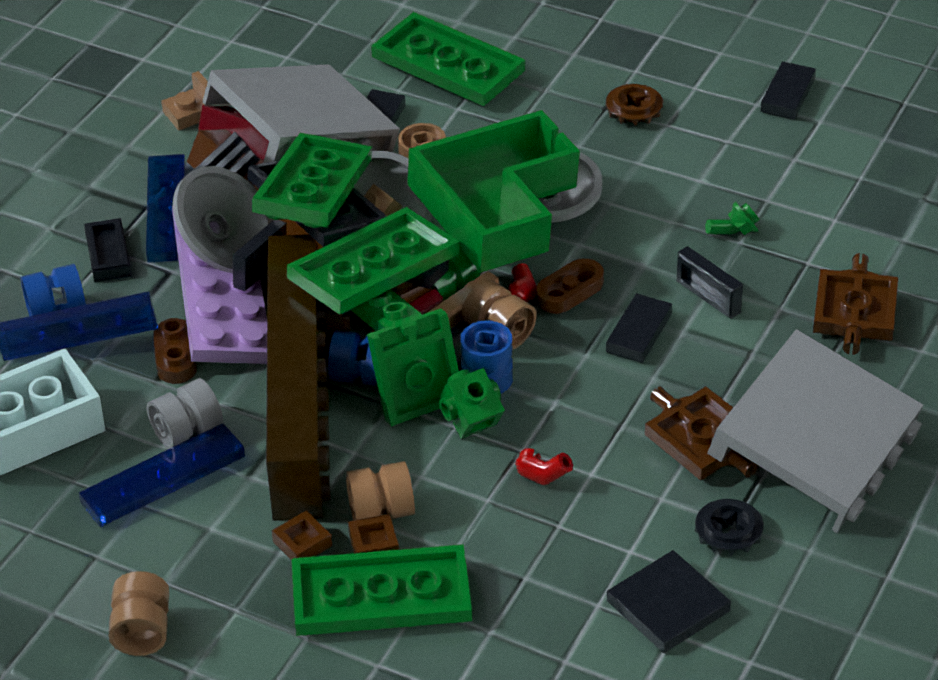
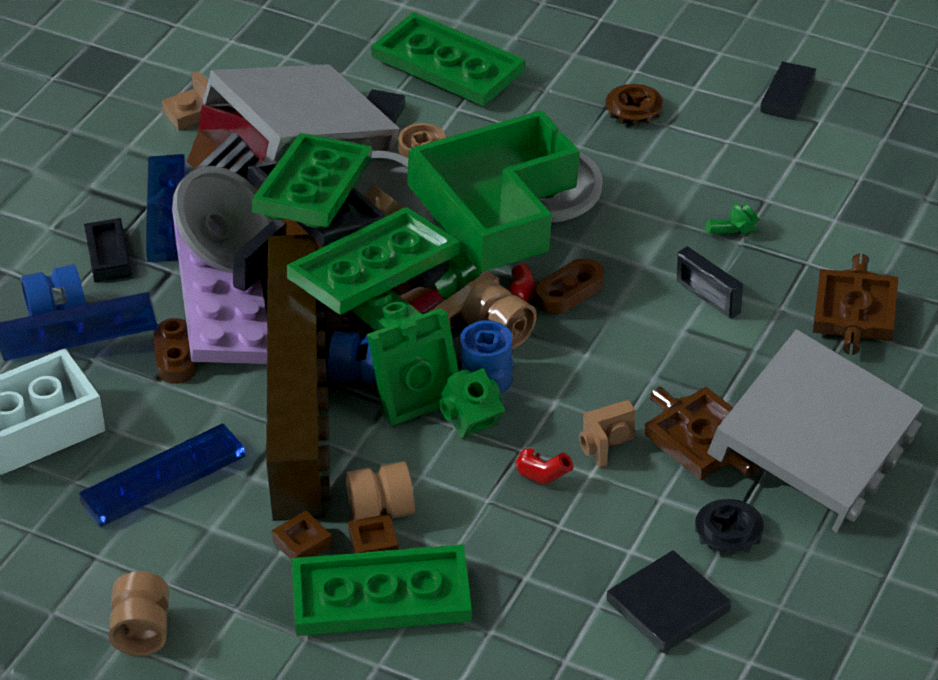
(191, 410): light grey wheel -> none
(607, 428): none -> medium nougat bracket
(639, 328): black tile -> none

